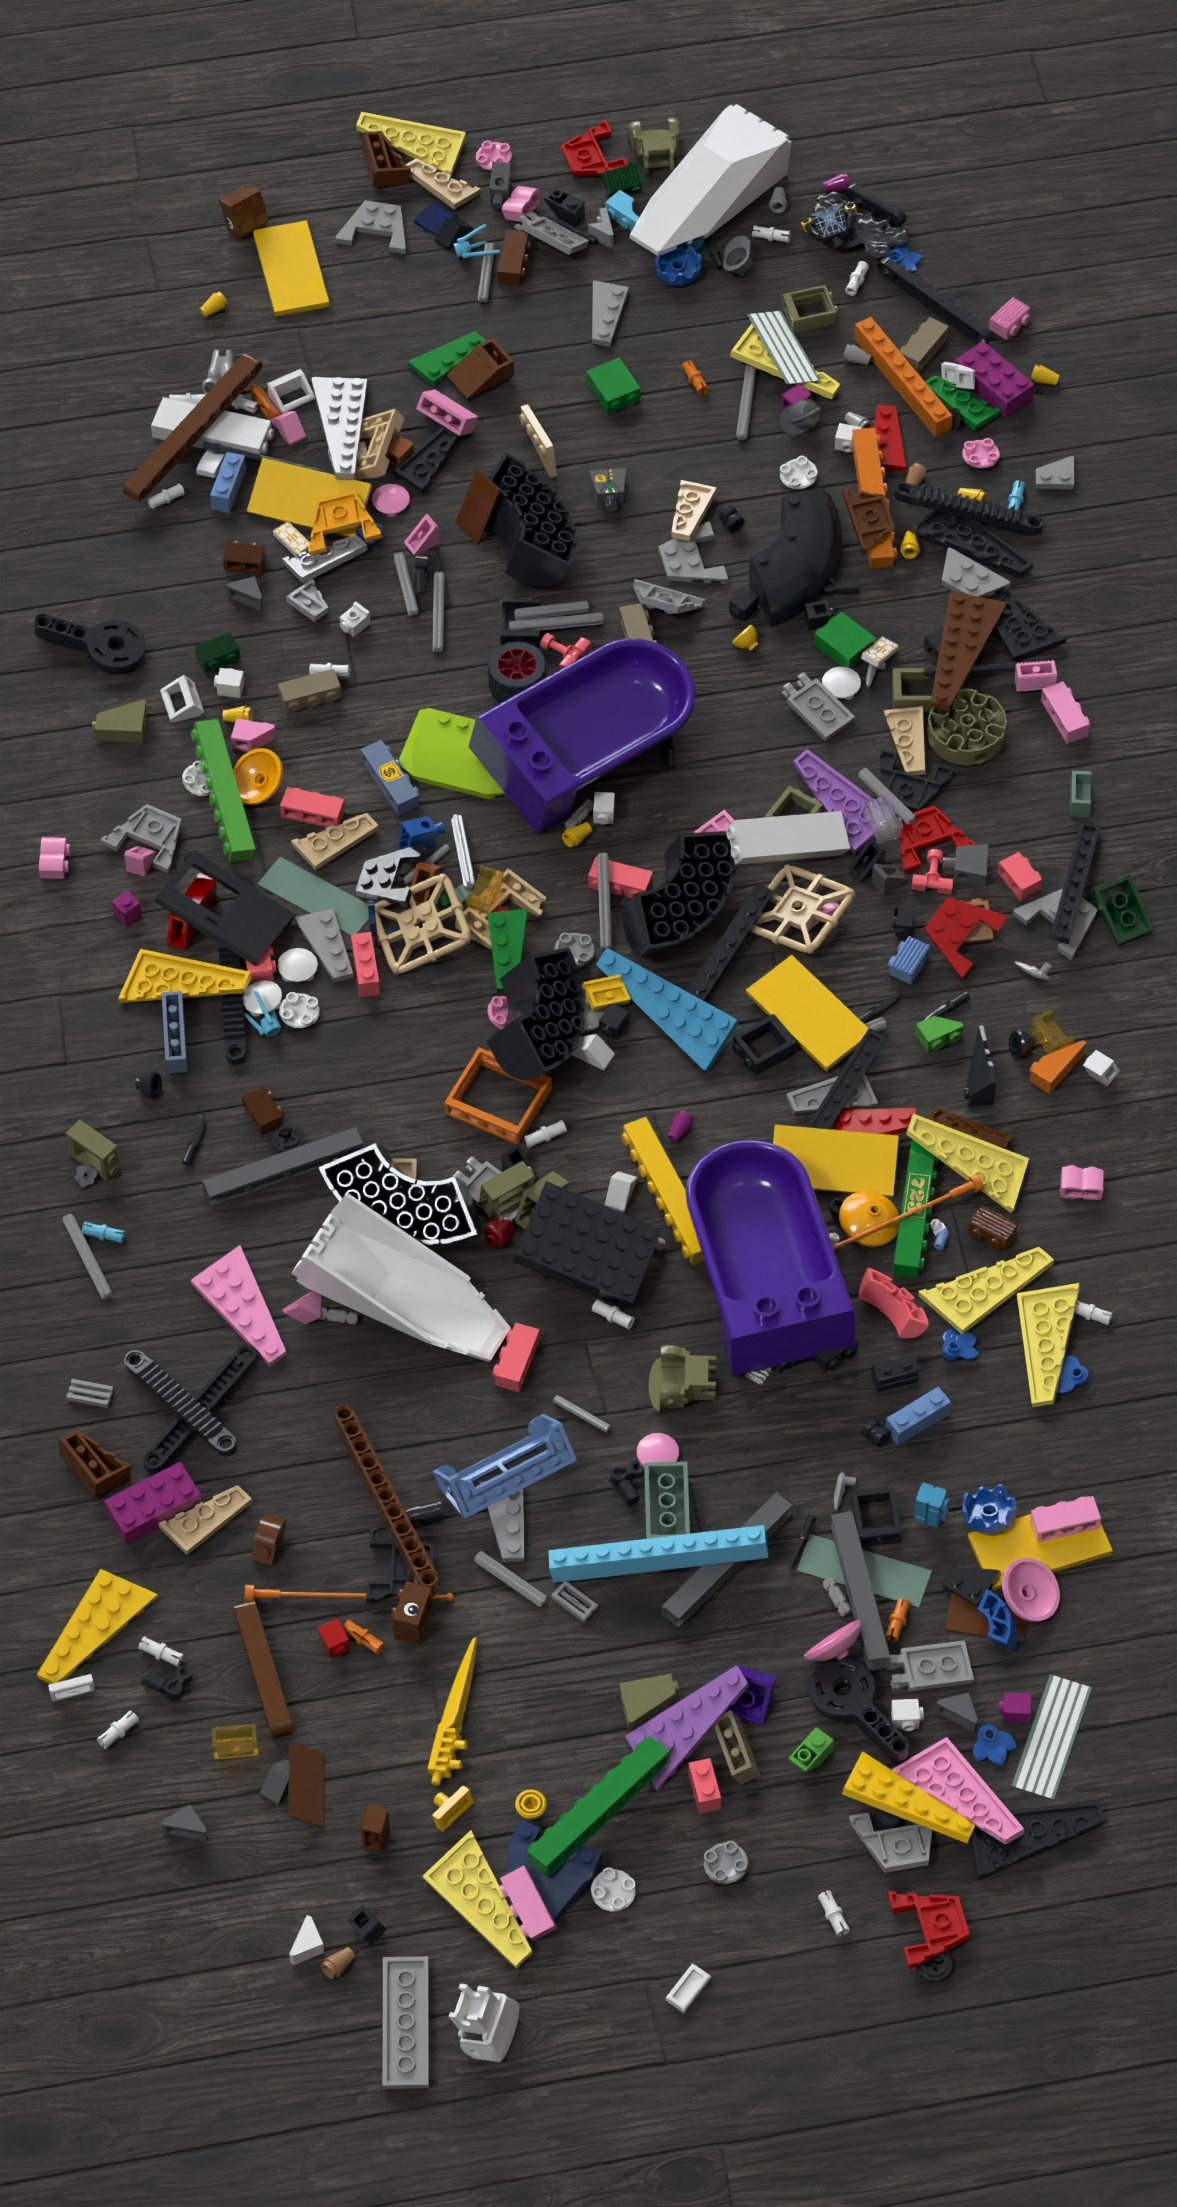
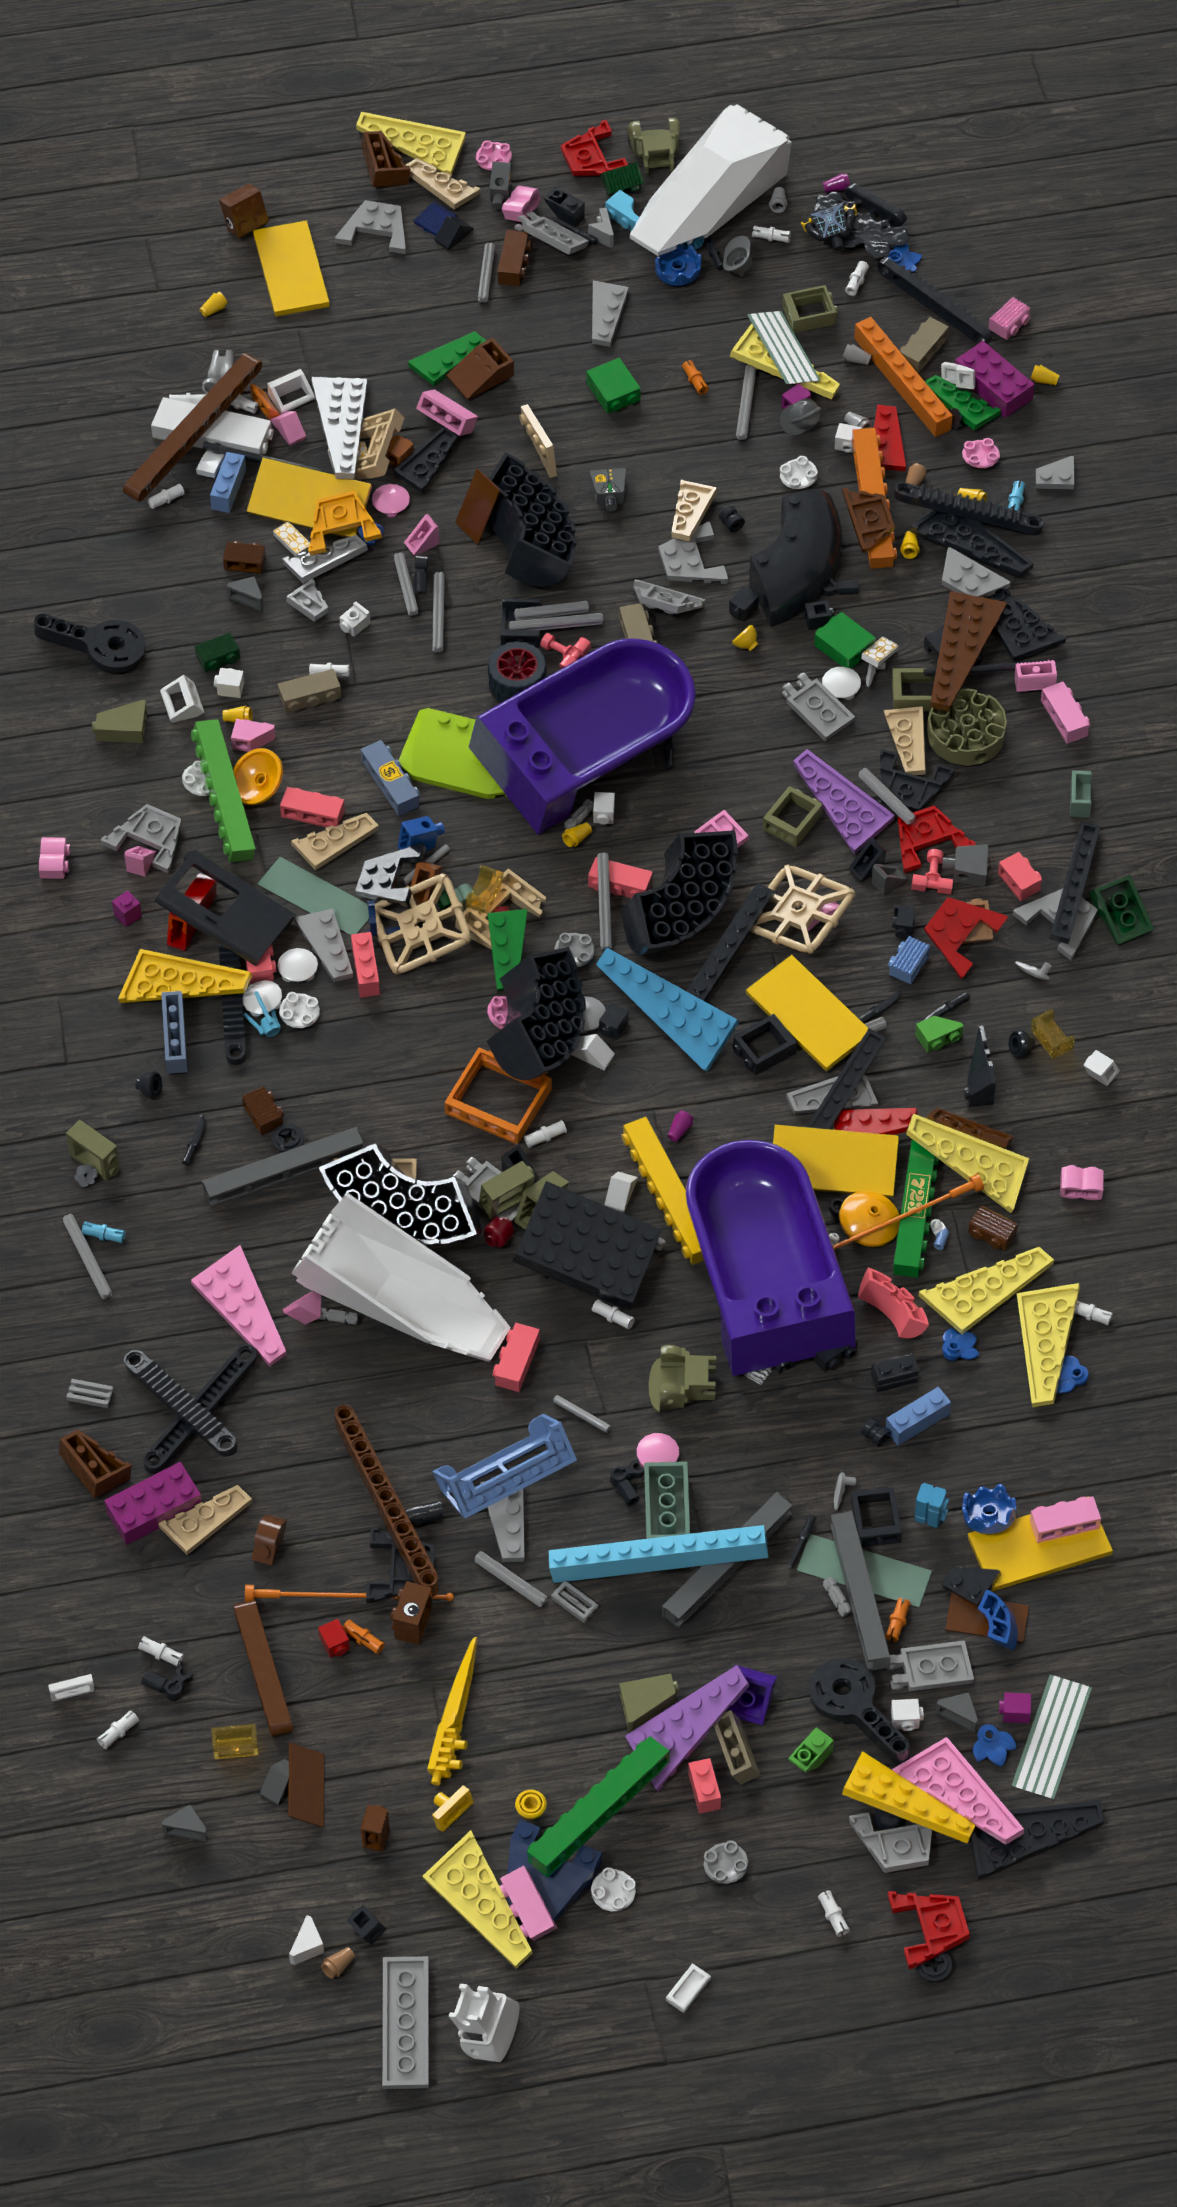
(98, 1618): yellow wing -> none
(463, 248): medium azure plant -> none
(463, 851): axle -> none
(605, 991): yellow plate -> none
(787, 837): white brick -> none
(835, 1644): bright pink dish -> none
(882, 819): clear brick -> none
(1038, 1586): bright pink dish -> none
(1055, 1066): orange slope -> none

